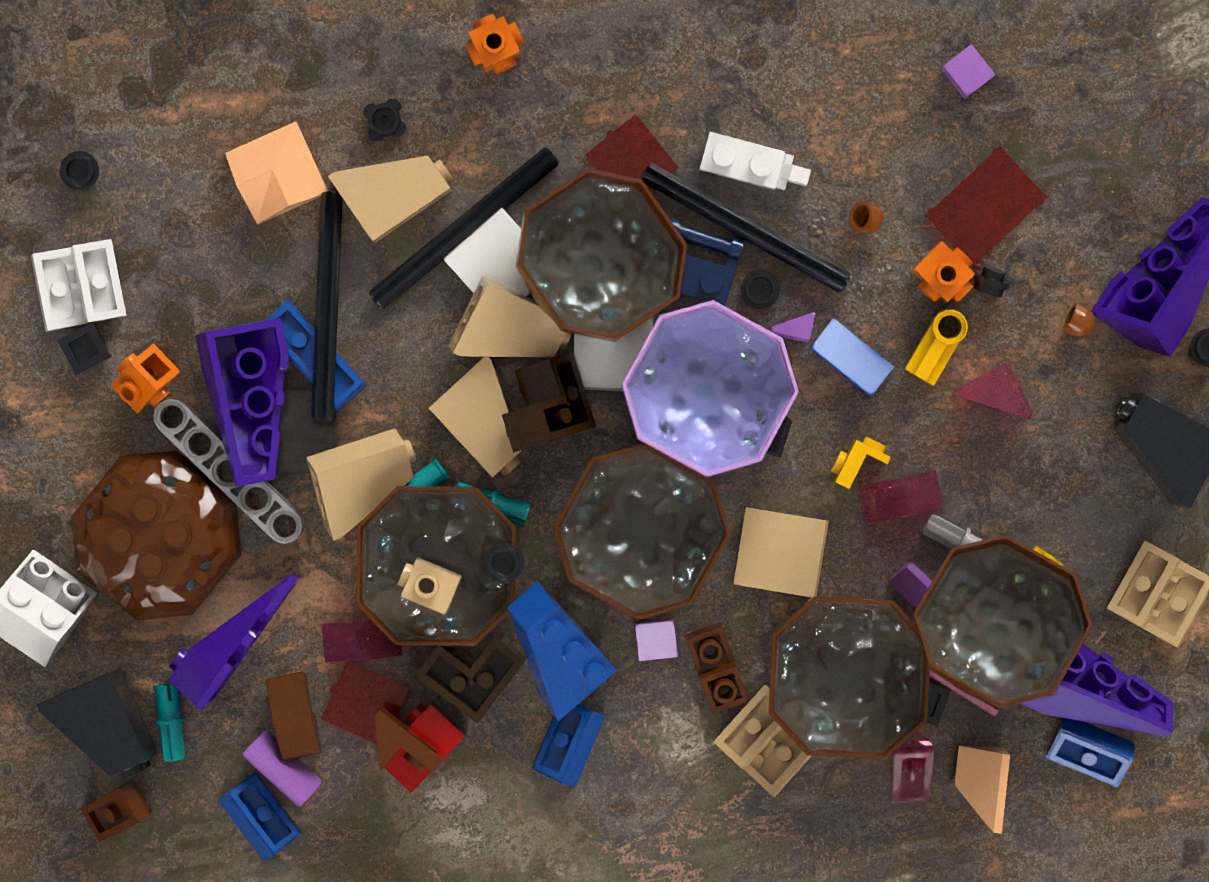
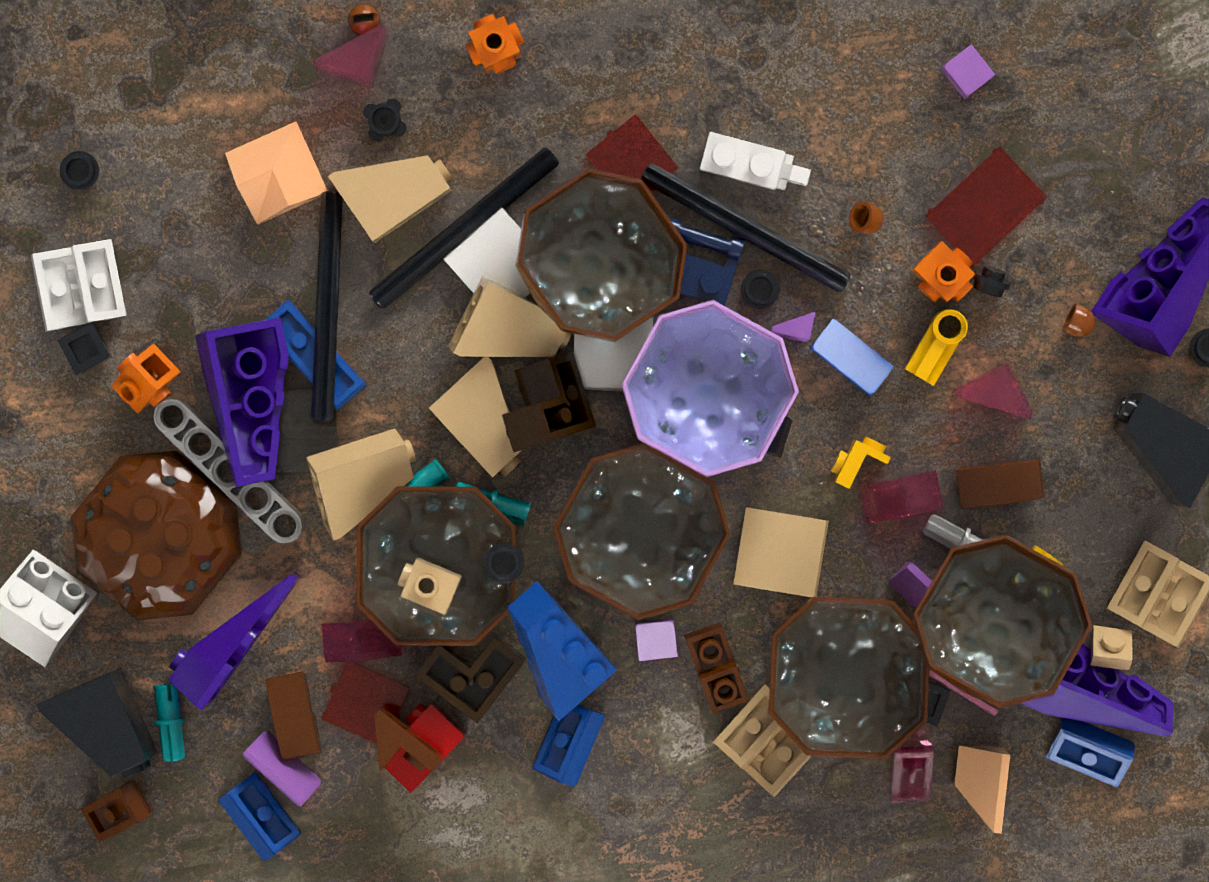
(356, 59): none -> clear pink slope
(364, 26): none -> dark orange hinge
(1000, 483): none -> reddish brown slope
(1111, 647): none -> tan plate

